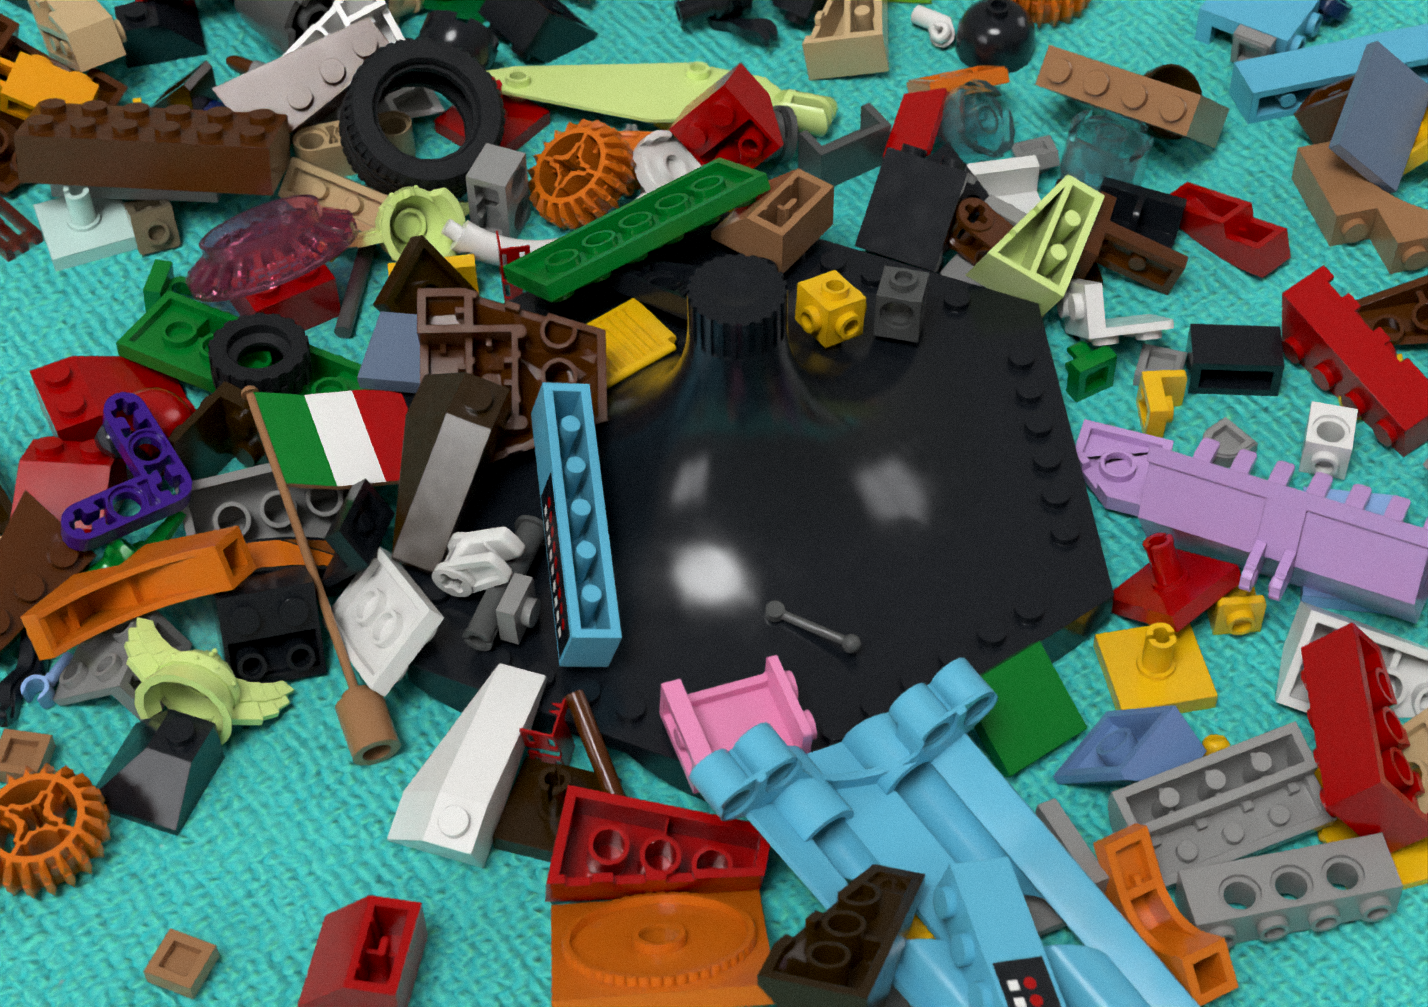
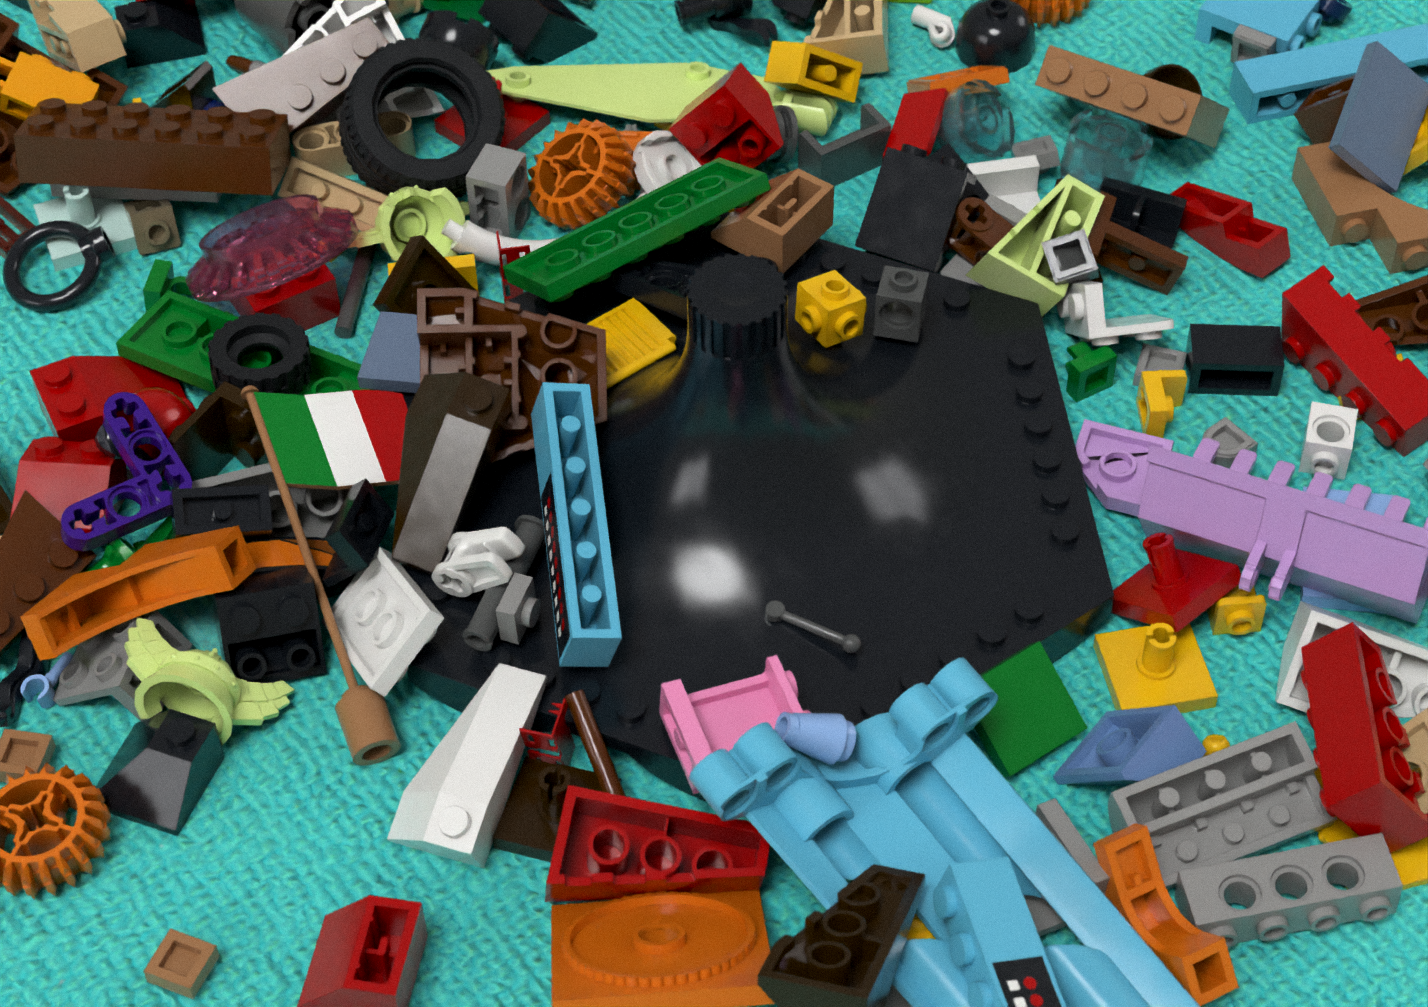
(93, 245): none -> black piece
(222, 507): none -> black panel
(813, 70): none -> yellow brick
(818, 735): none -> light blue cone
(1070, 258): none -> slope

